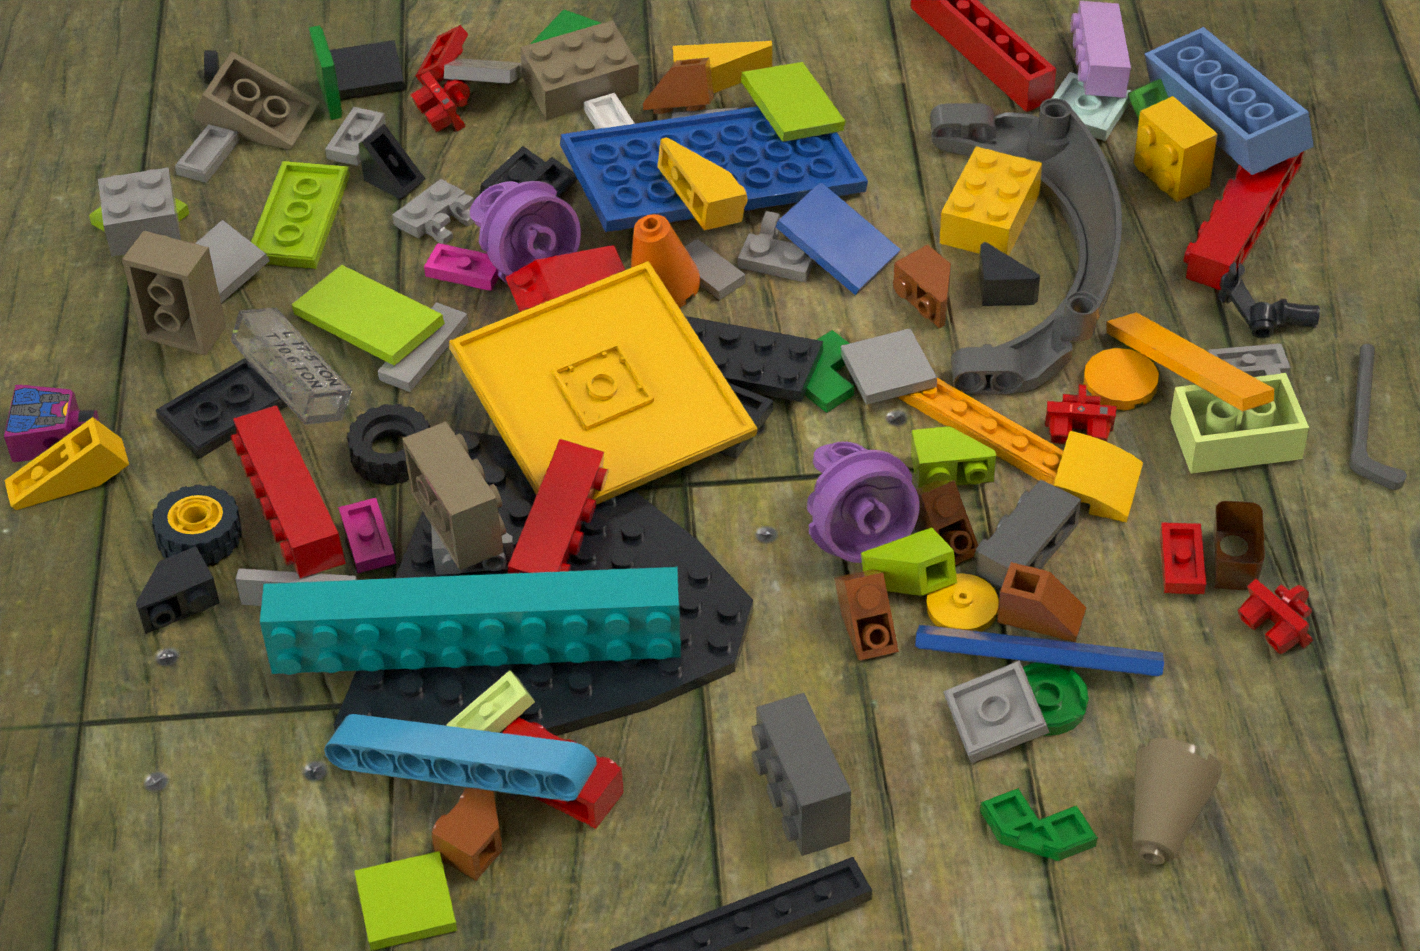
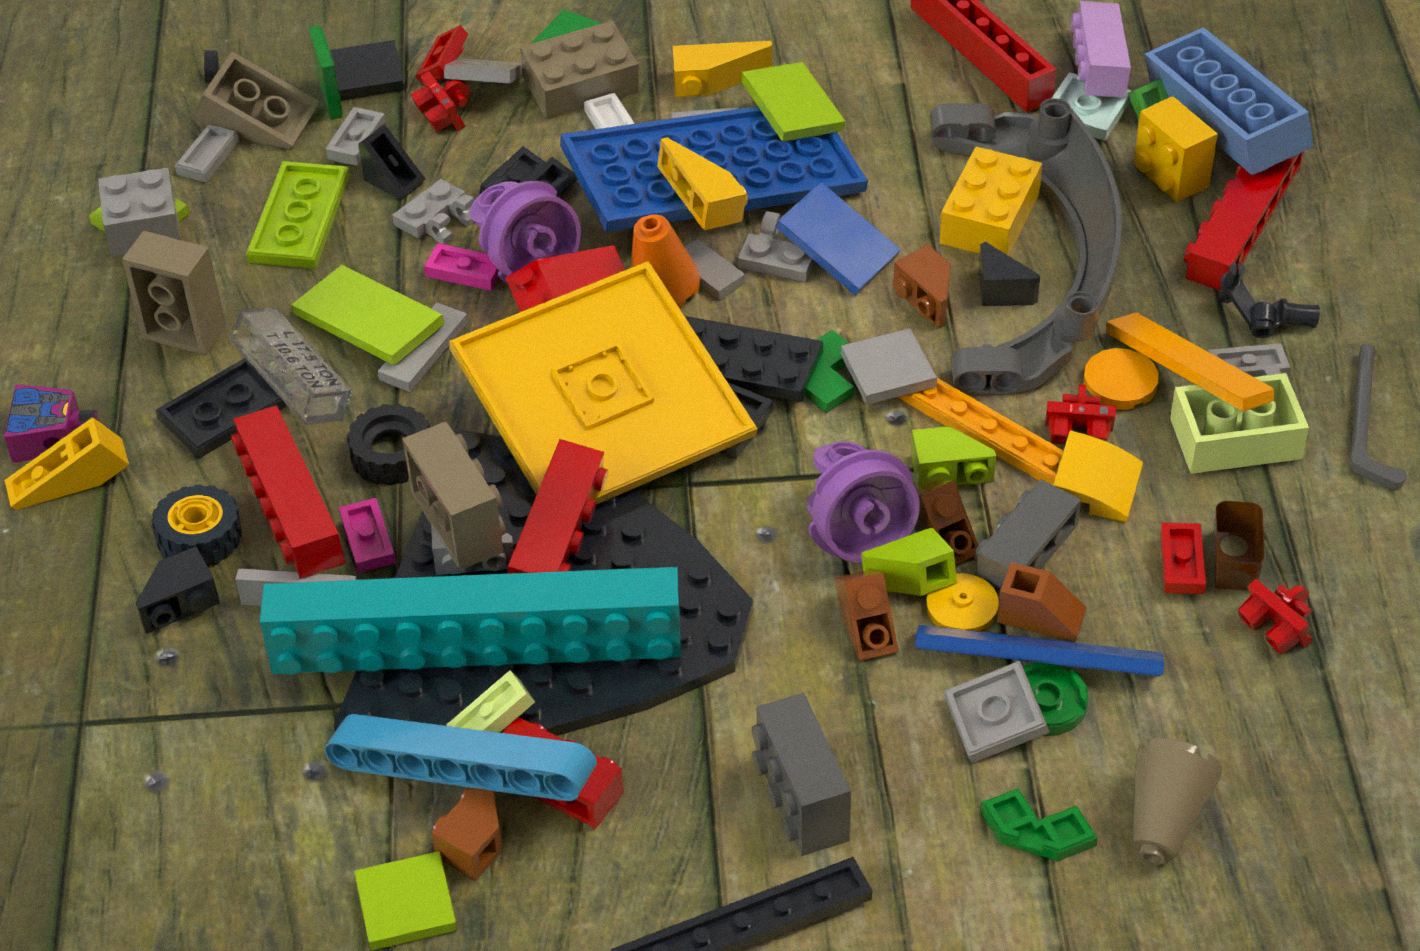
(232, 258): light grey tile -> none
(683, 85): dark orange slope -> none

